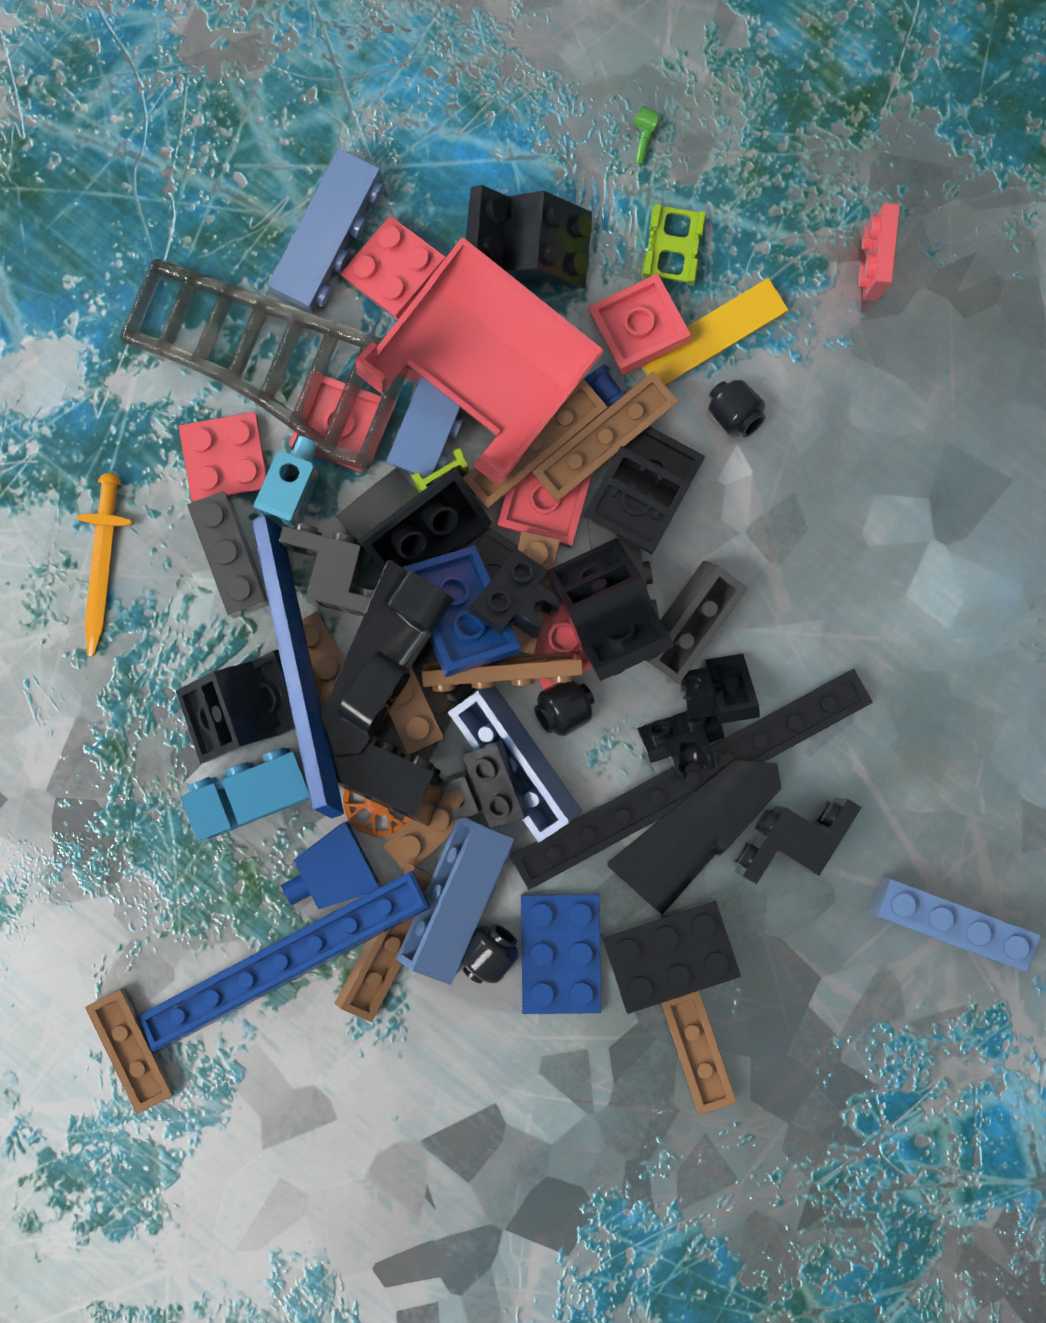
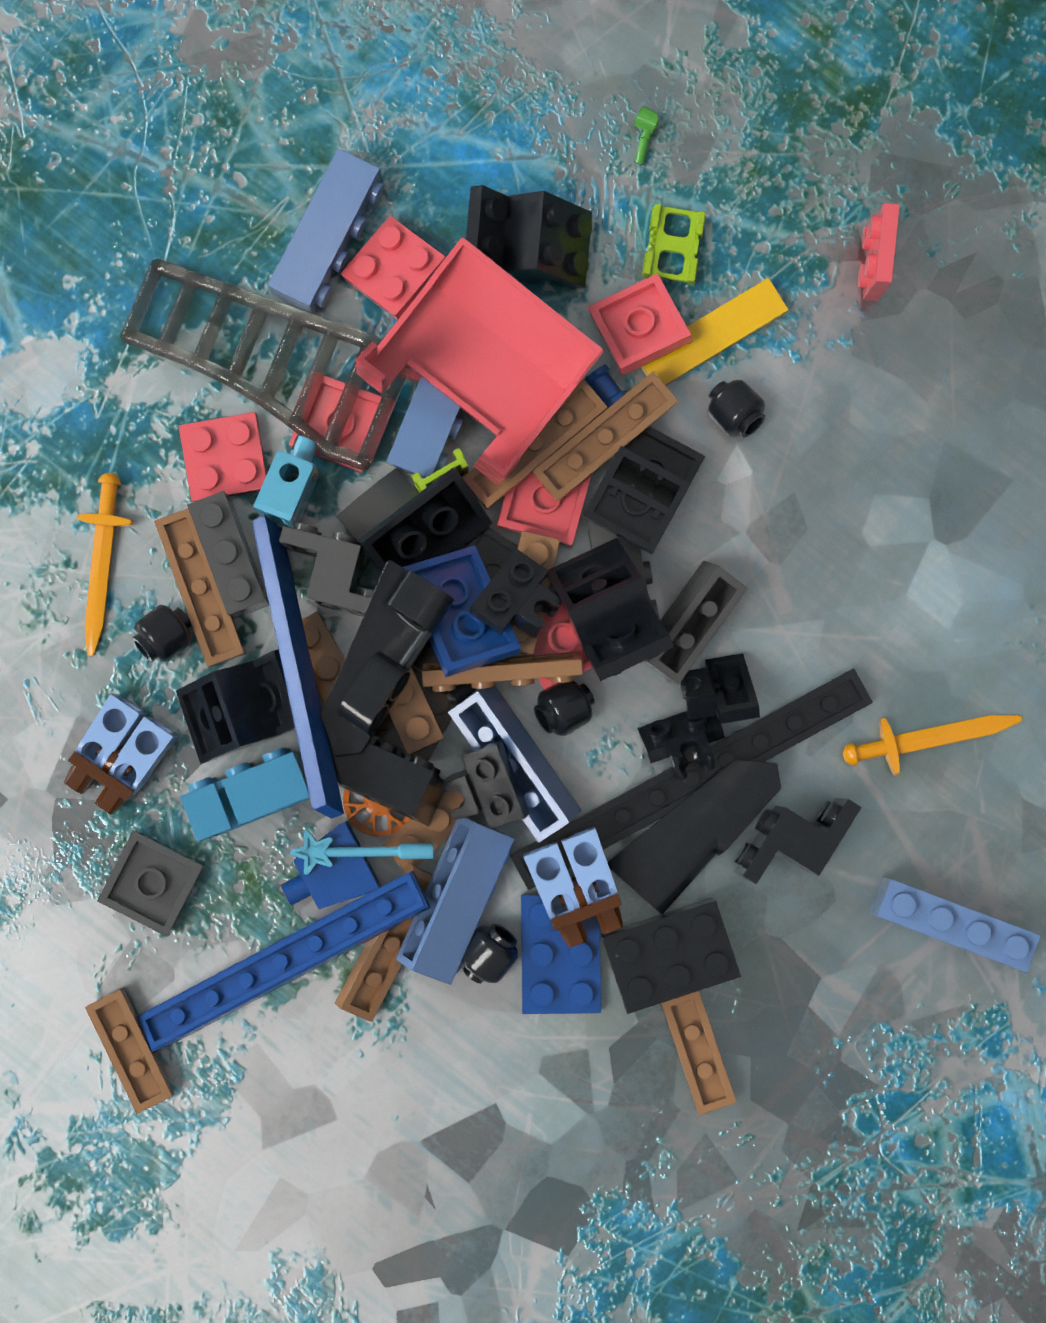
(119, 753): none -> light blue hips
(151, 883): none -> dark grey plate
(162, 633): none -> black head
(198, 589): none -> medium nougat plate
(319, 851): none -> medium azure piece
(580, 897): none -> light blue hips
(893, 745): none -> light orange sword

